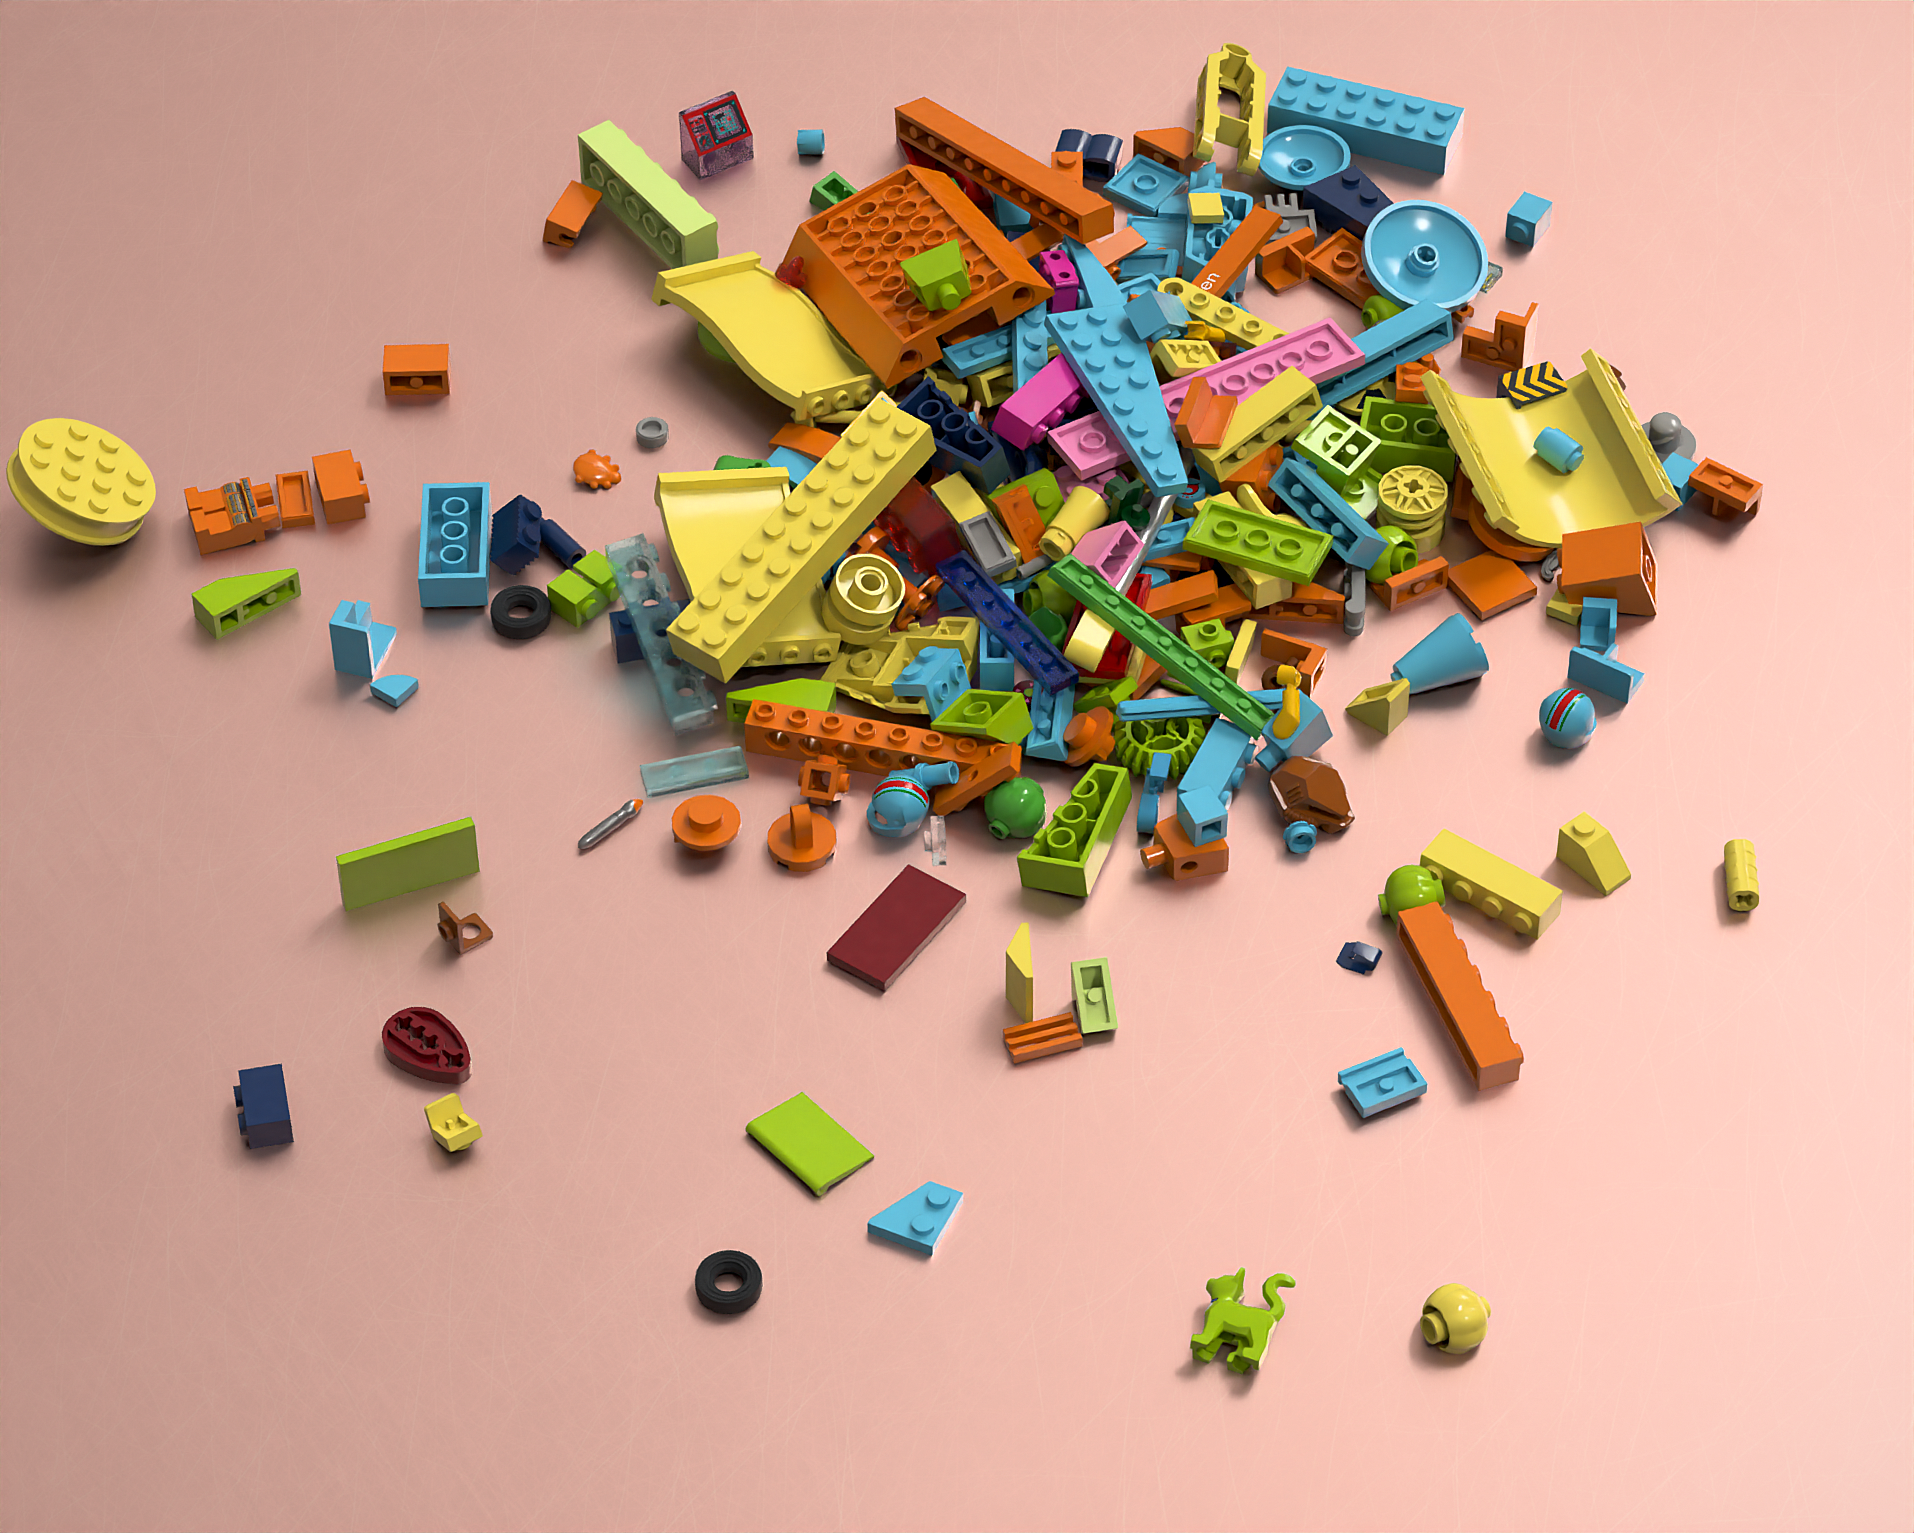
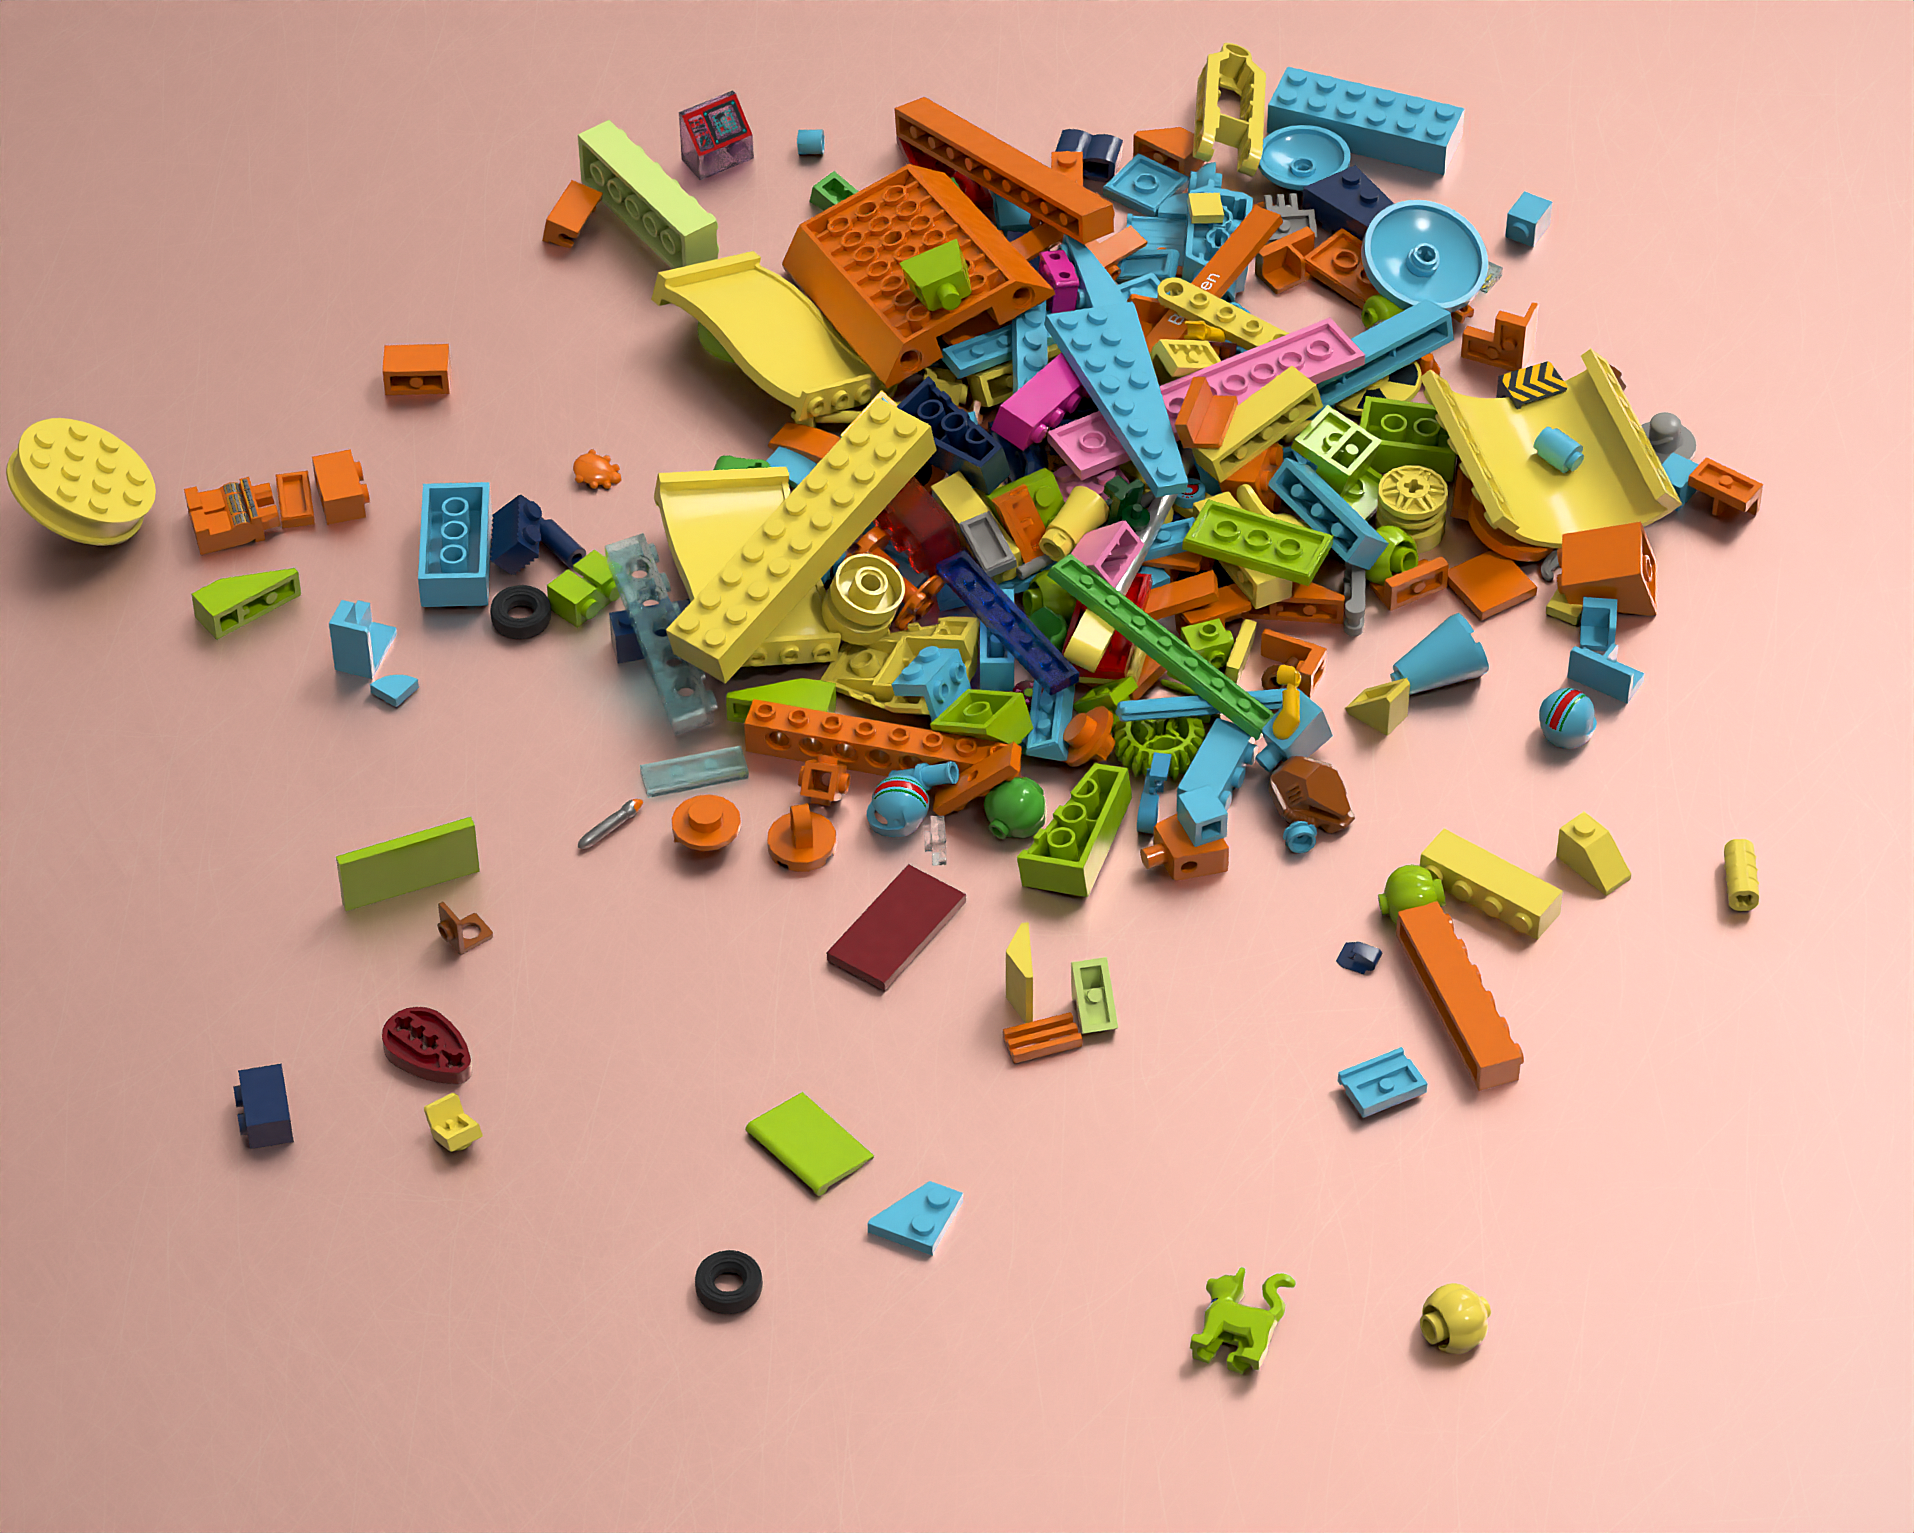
(652, 432): light grey tile -> none
(792, 273): clear red tile -> none
(1158, 316): medium azure brick -> none
(1409, 384): orange plate -> none

